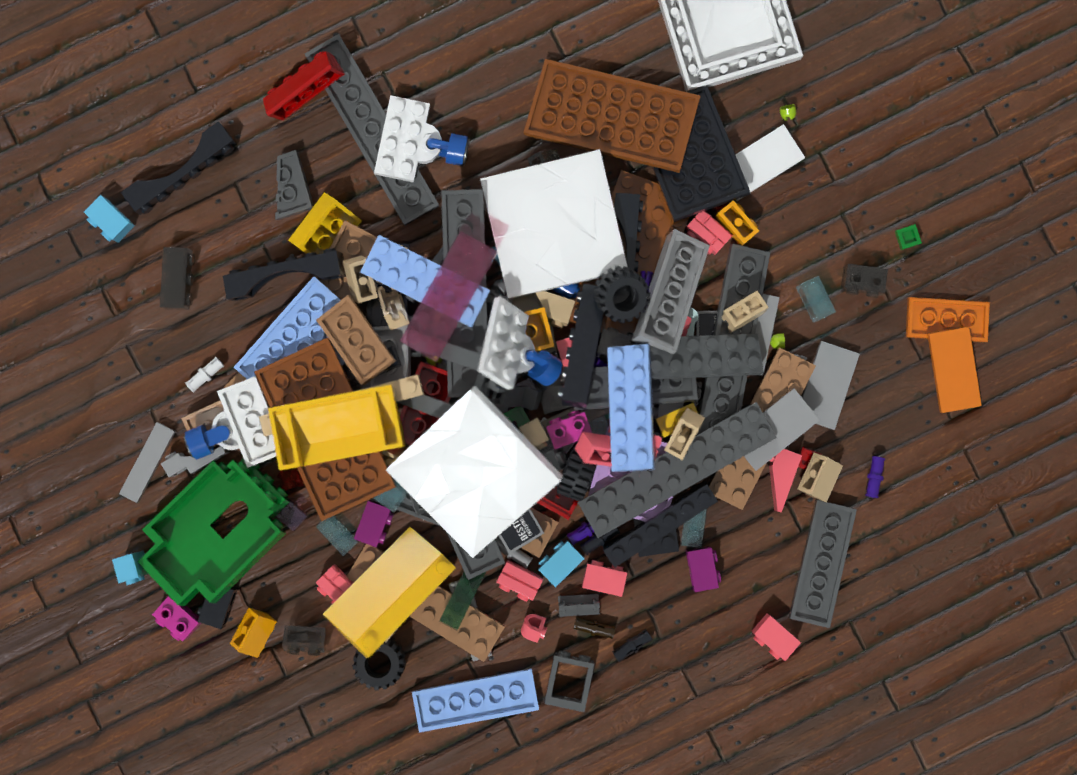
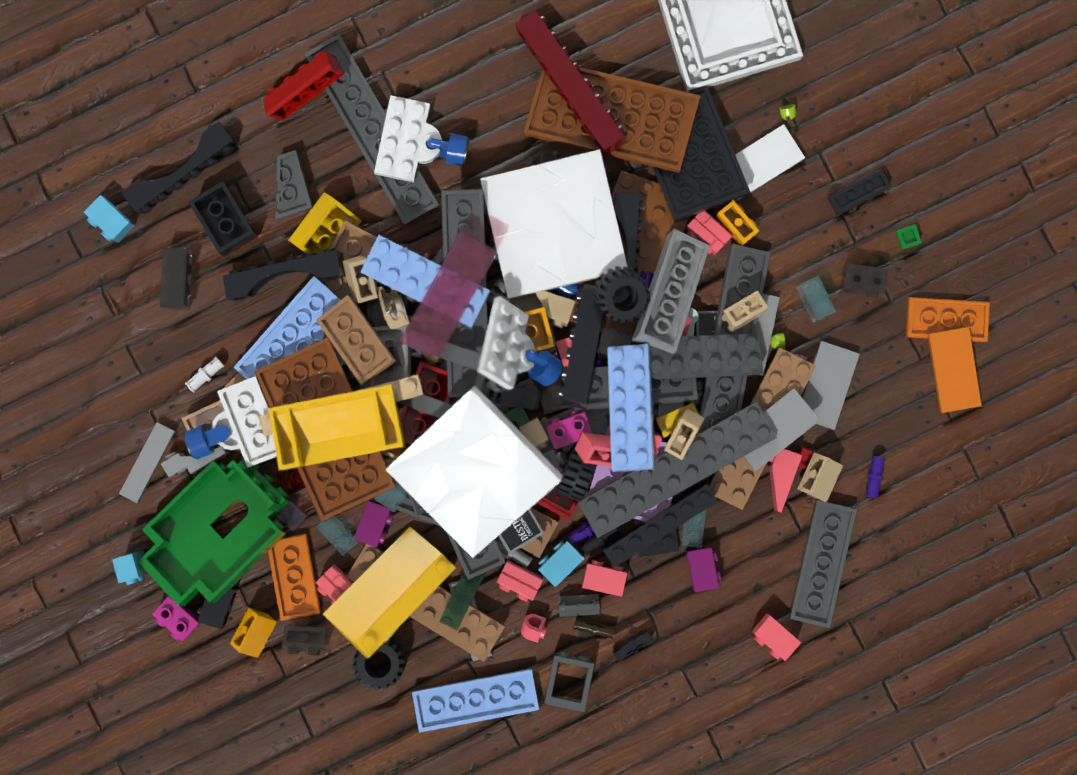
(223, 219): none -> black brick
(294, 578): none -> orange tile
(570, 84): none -> dark red brick
(859, 192): none -> black plate

